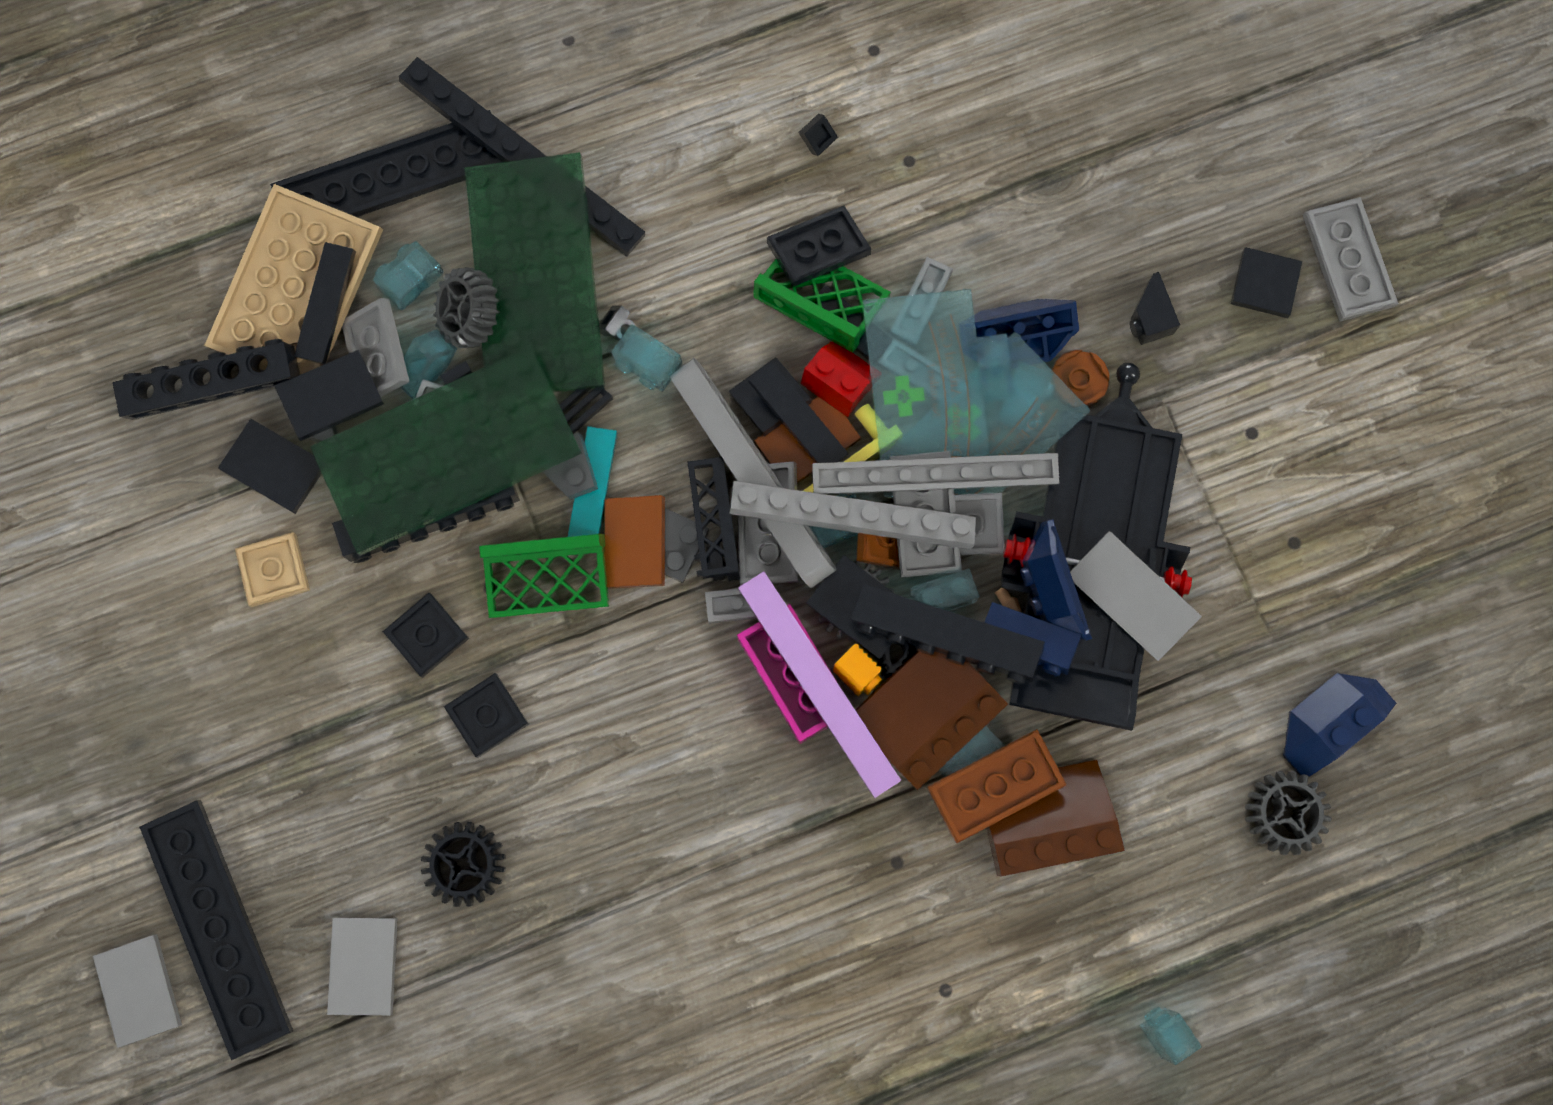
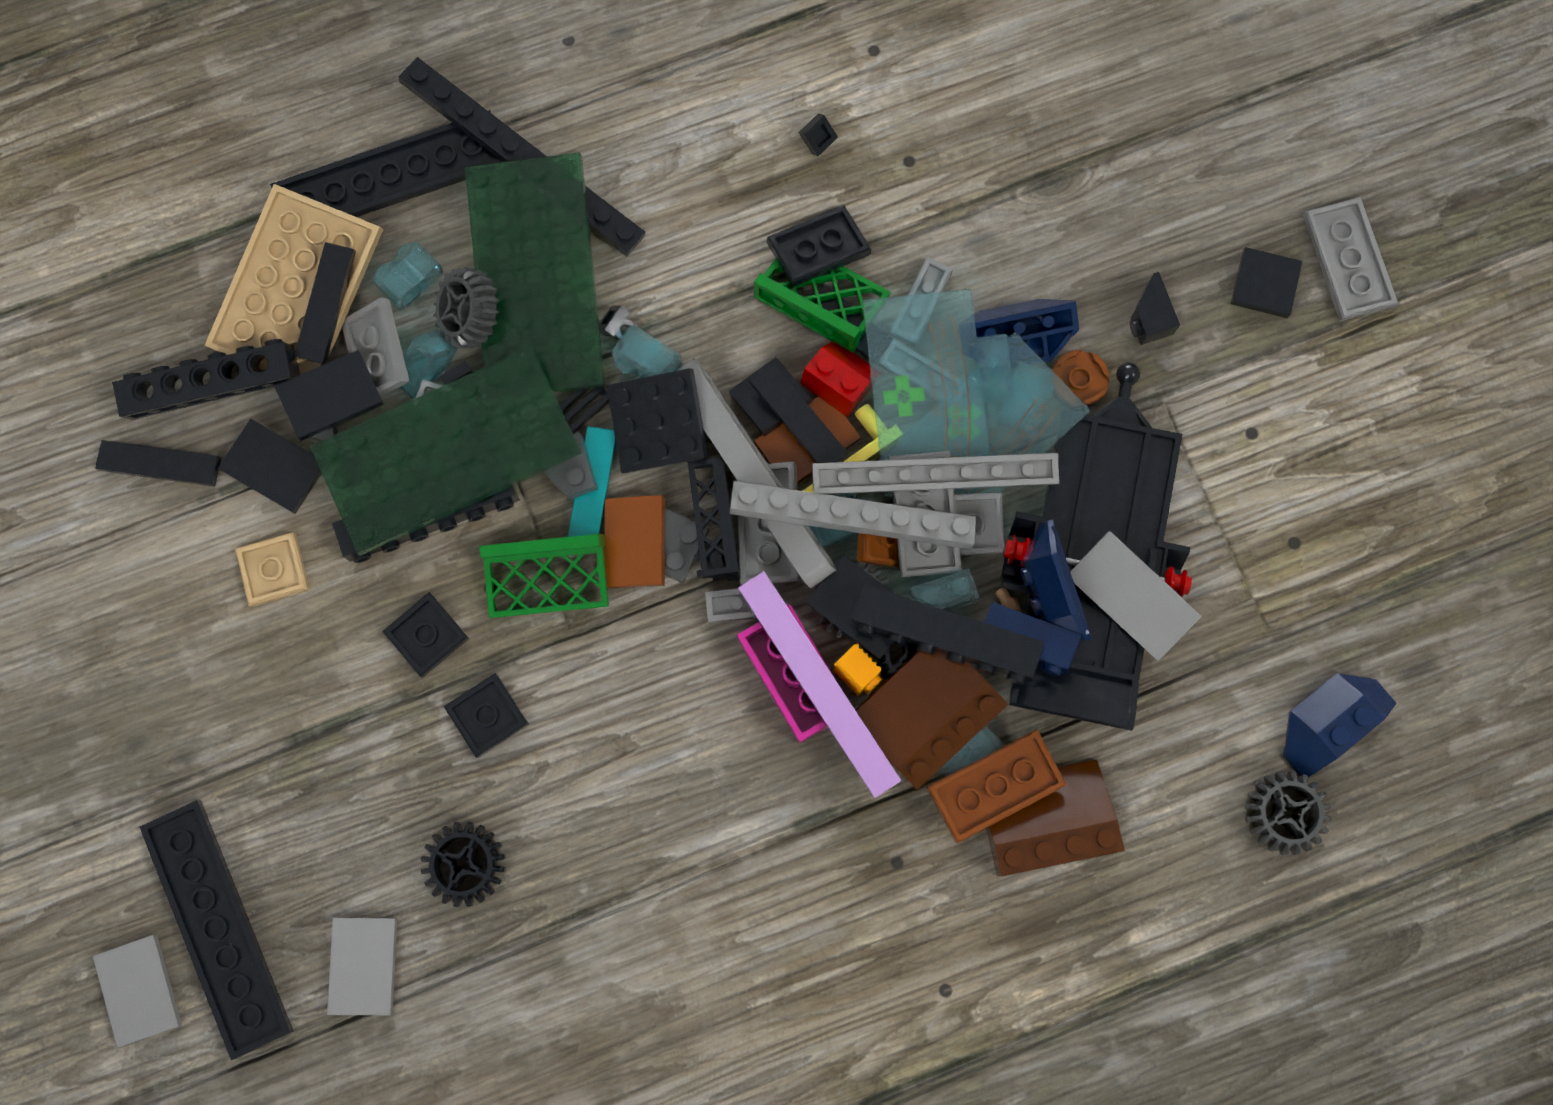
(158, 463): none -> black tile
(657, 421): none -> black plate
(1169, 1035): clear light blue brick -> none

